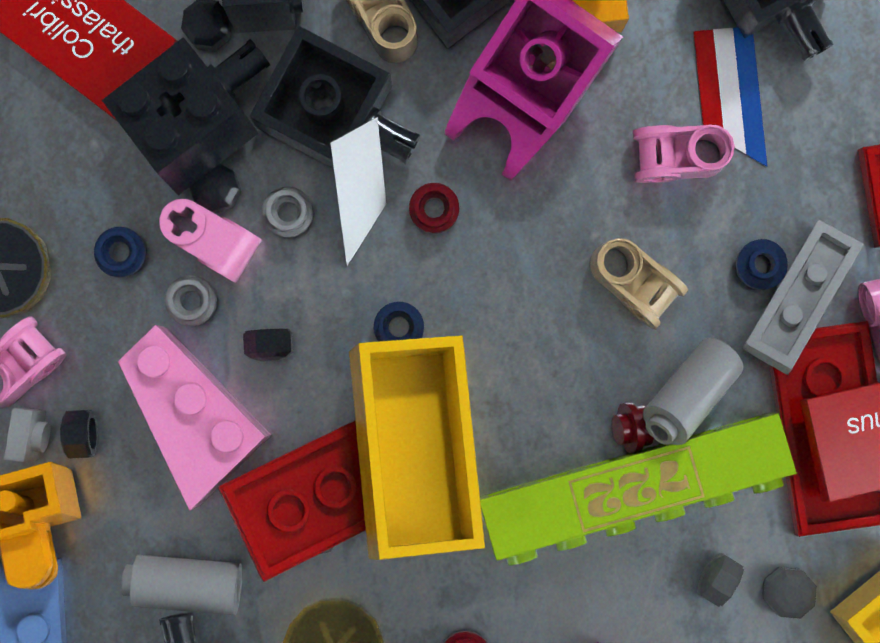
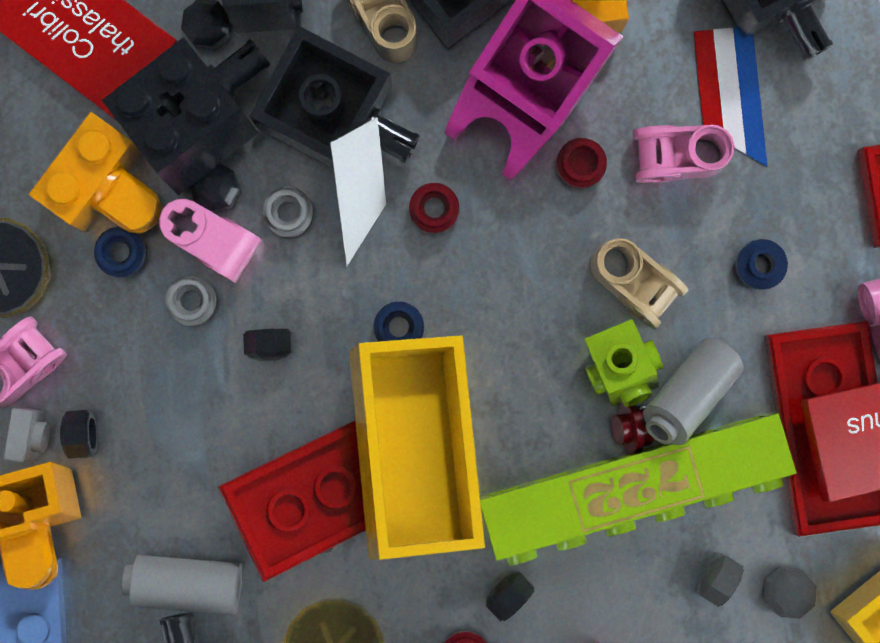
(95, 178): none -> light orange brick
(190, 414): bright pink wedge -> none
(509, 595): none -> black tile
(581, 163): none -> dark red plate
(621, 348): none -> lime brick
(803, 297): light grey plate -> none

